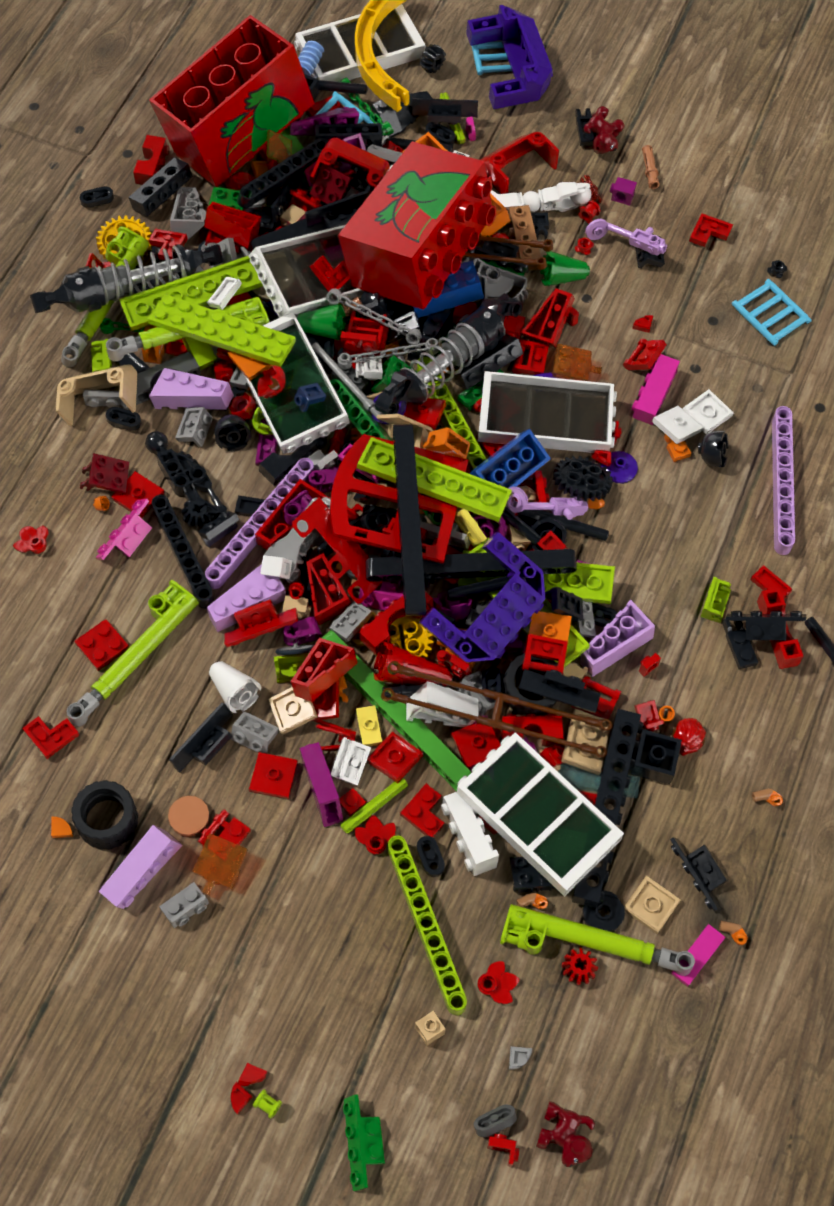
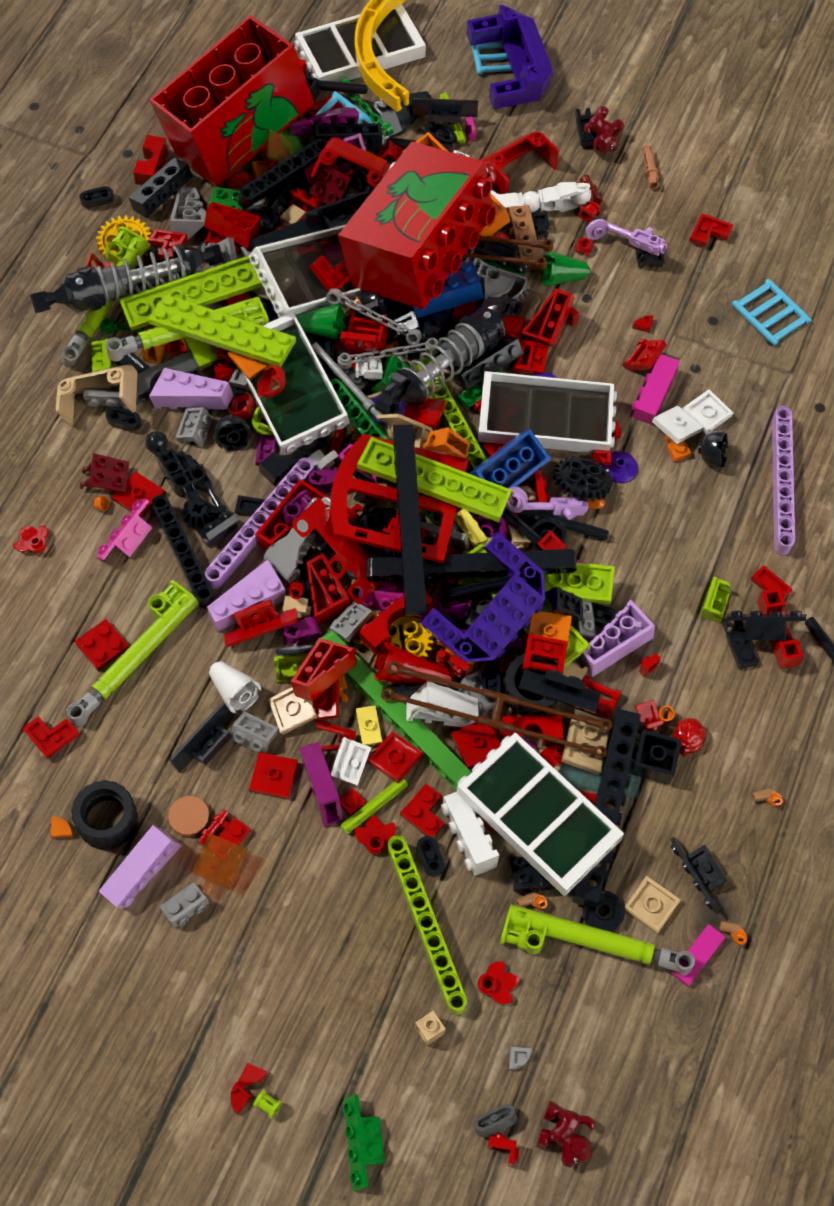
(224, 293): white tile -> none
(276, 567): white panel -> none
(309, 395): dark blue bracket -> none
(310, 56): light blue piece -> none
(384, 153): light grey tile -> none
(432, 58): black gear -> none
(573, 363): clear orange plate -> none
(577, 973): red gear -> none
(623, 191): magenta brick -> none
(777, 268): black plate -> none

